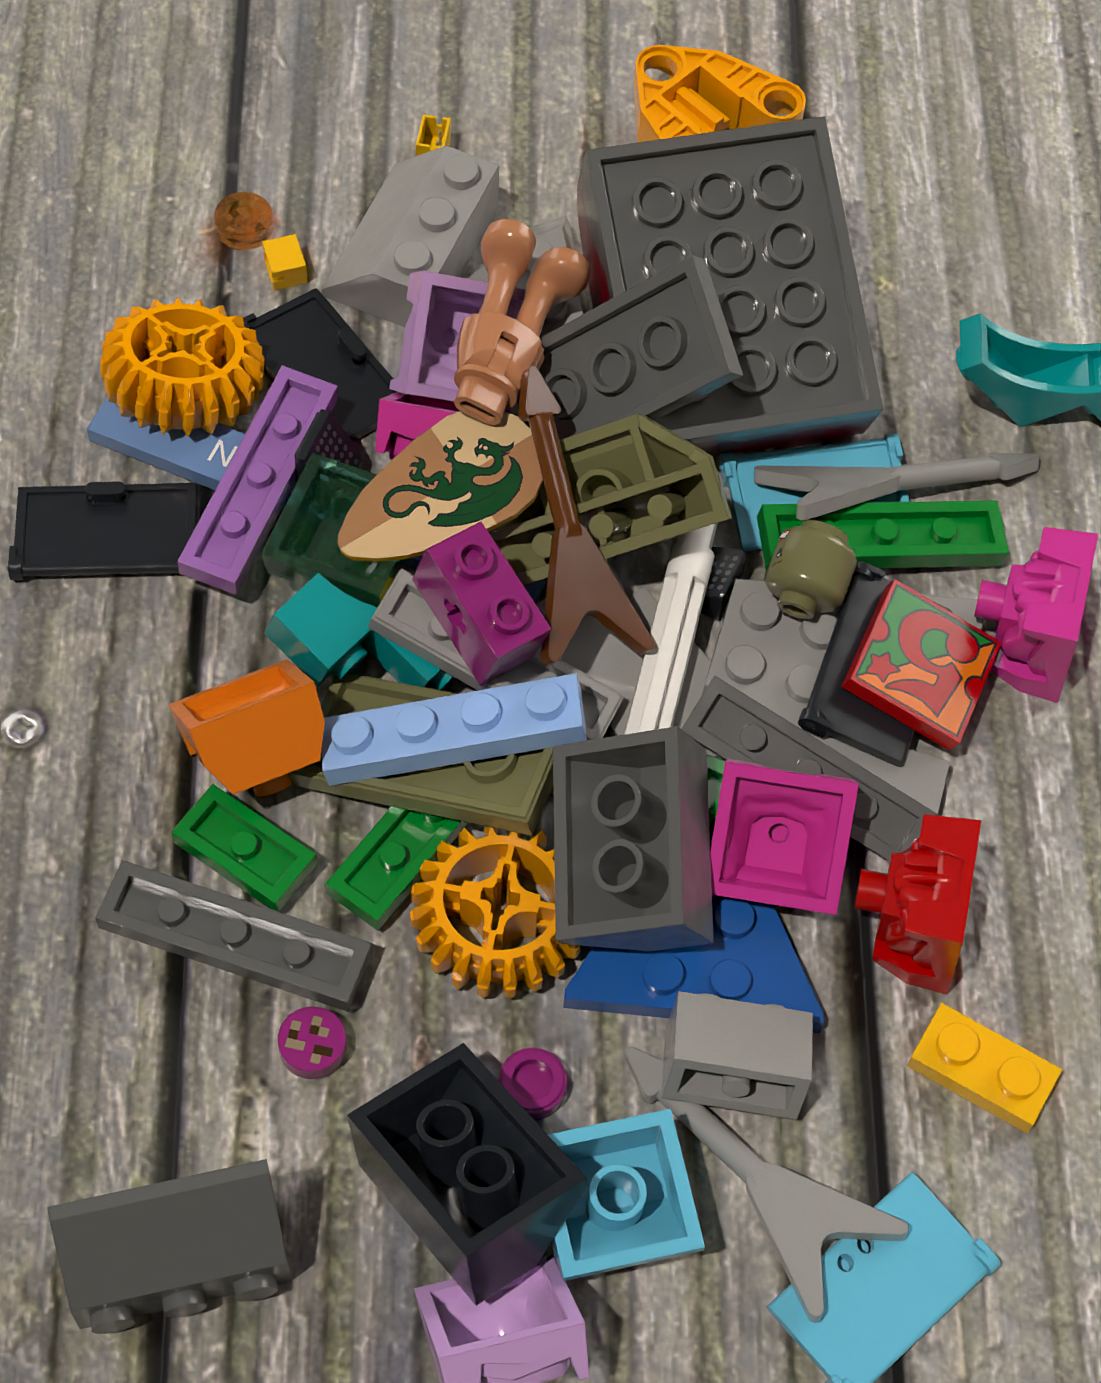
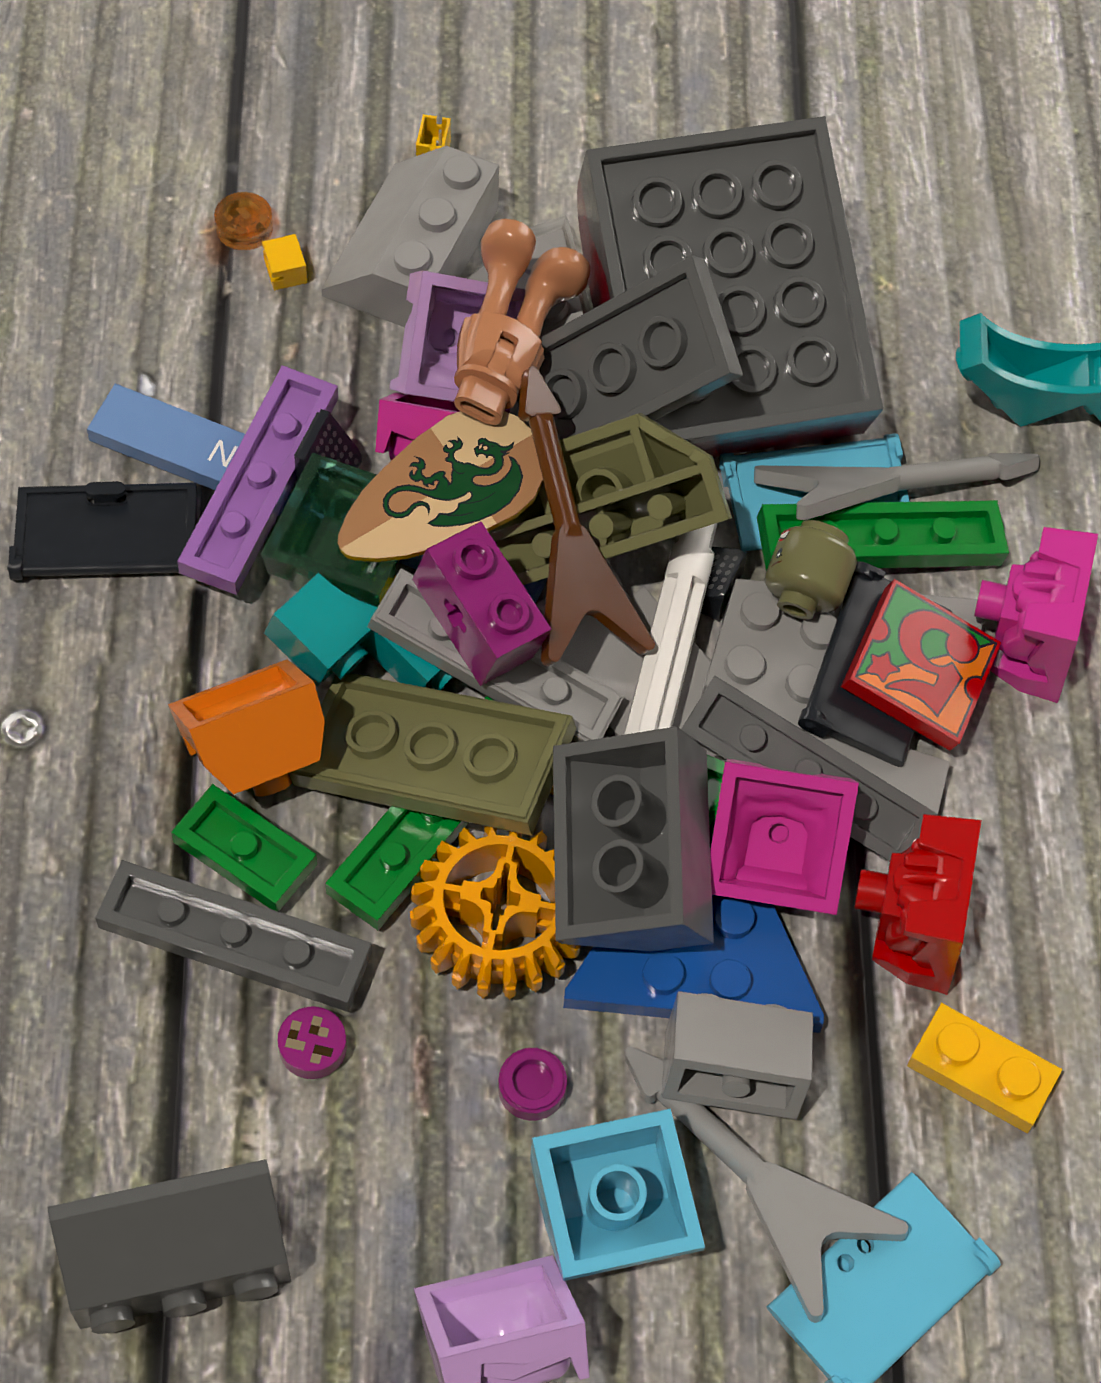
(182, 366): light orange gear -> none
(319, 343): black door -> none
(453, 729): light blue plate -> none
(467, 1170): black slope -> none
(707, 94): light orange connector -> none

